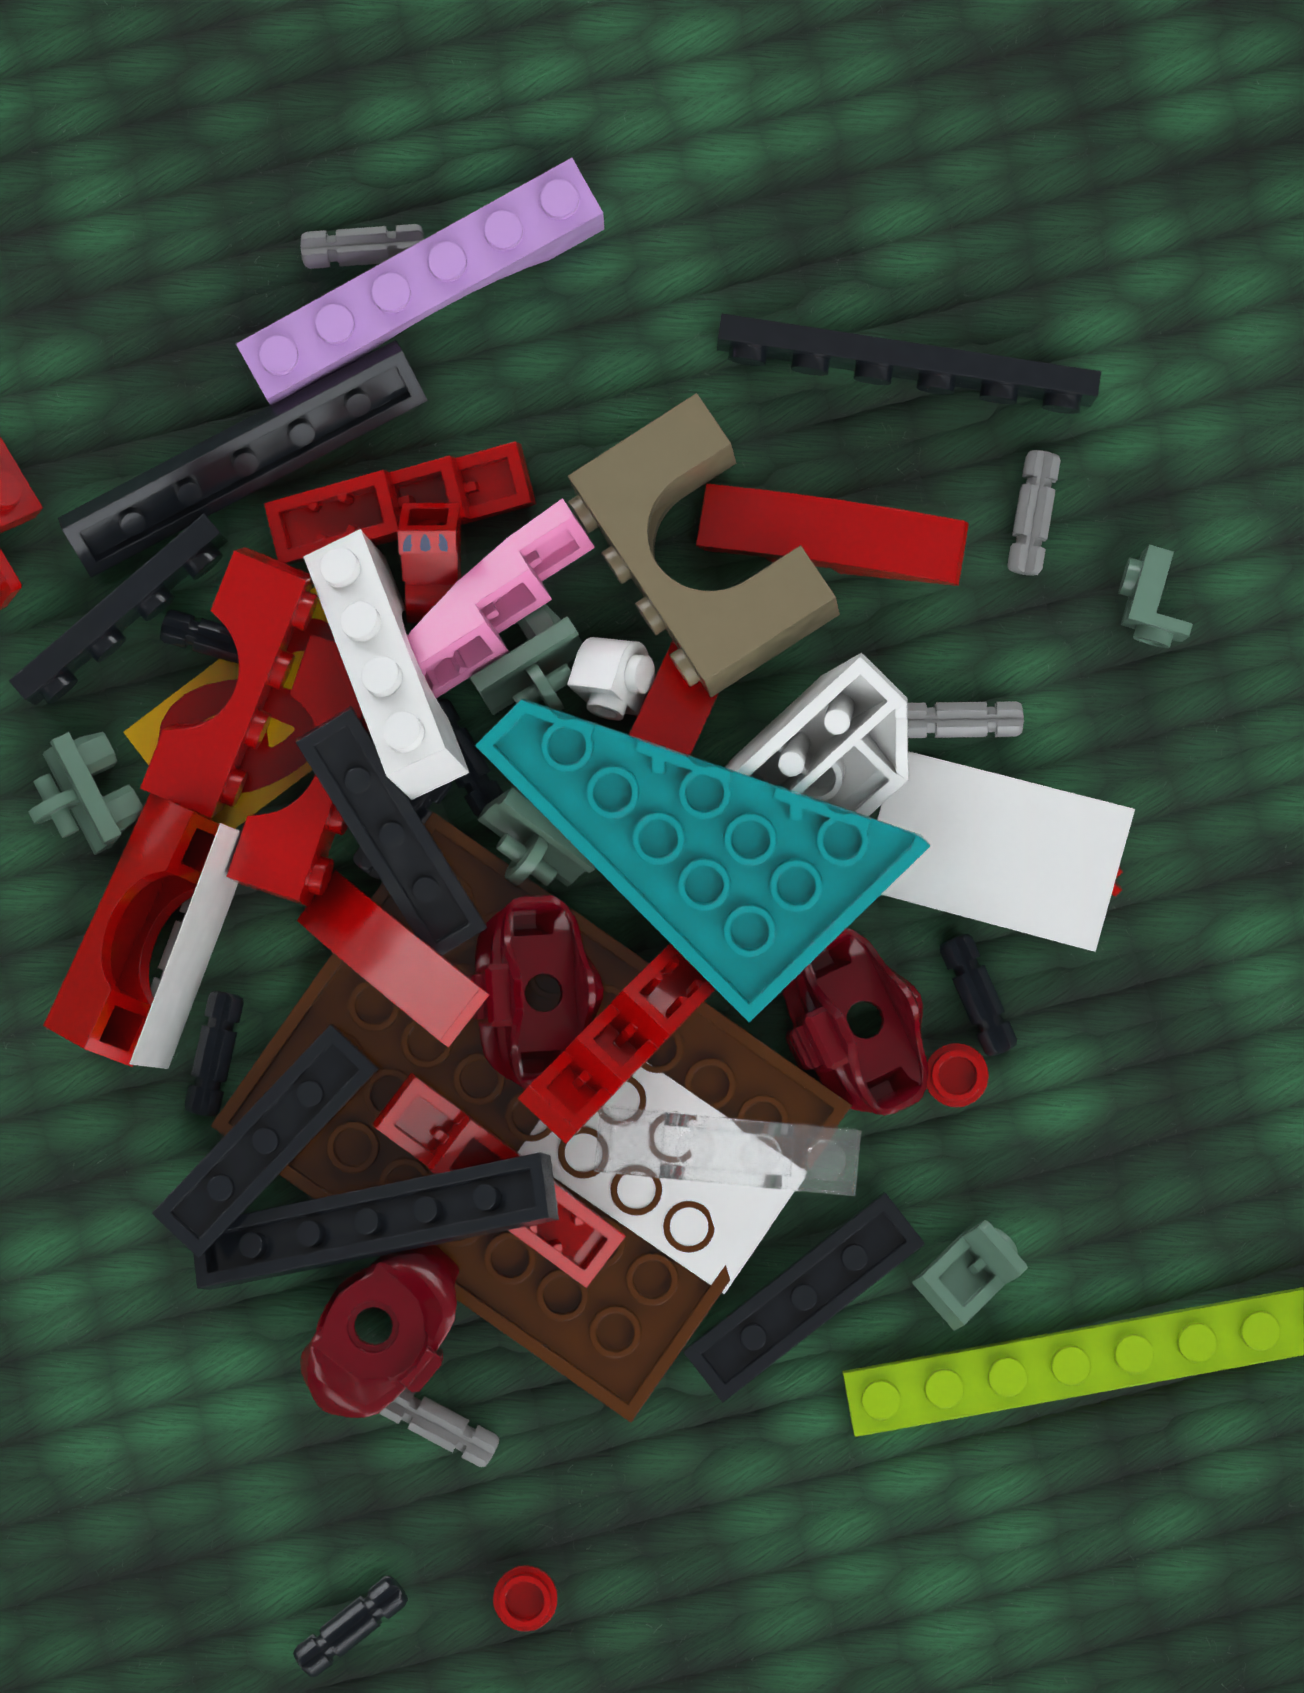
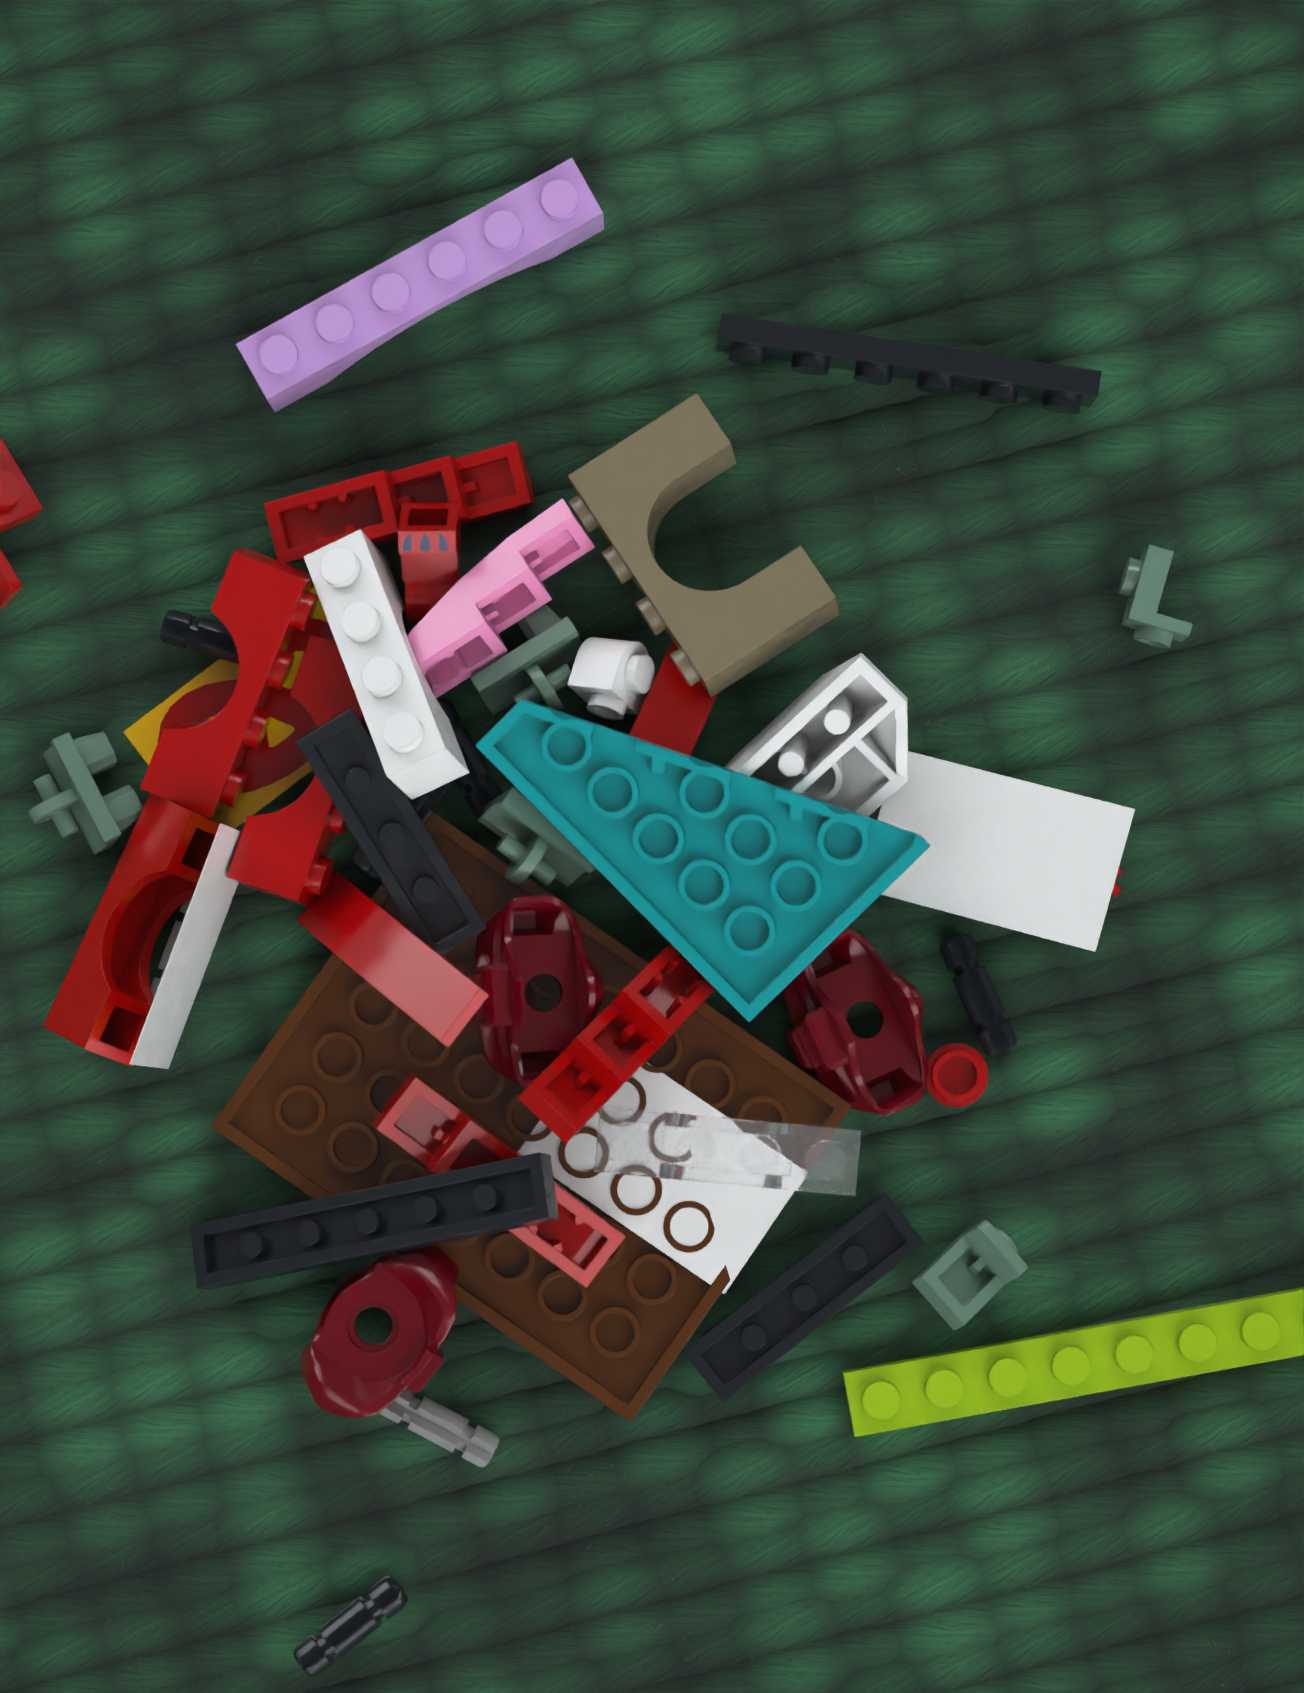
(101, 629): black plate -> none
(214, 1053): black axle -> none
(242, 459): black plate -> none
(265, 1140): black plate -> none
(357, 245): light grey axle -> none
(525, 1598): red plate -> none
(834, 534): red slope -> none
(965, 719): light grey axle -> none
(1033, 512): light grey axle -> none

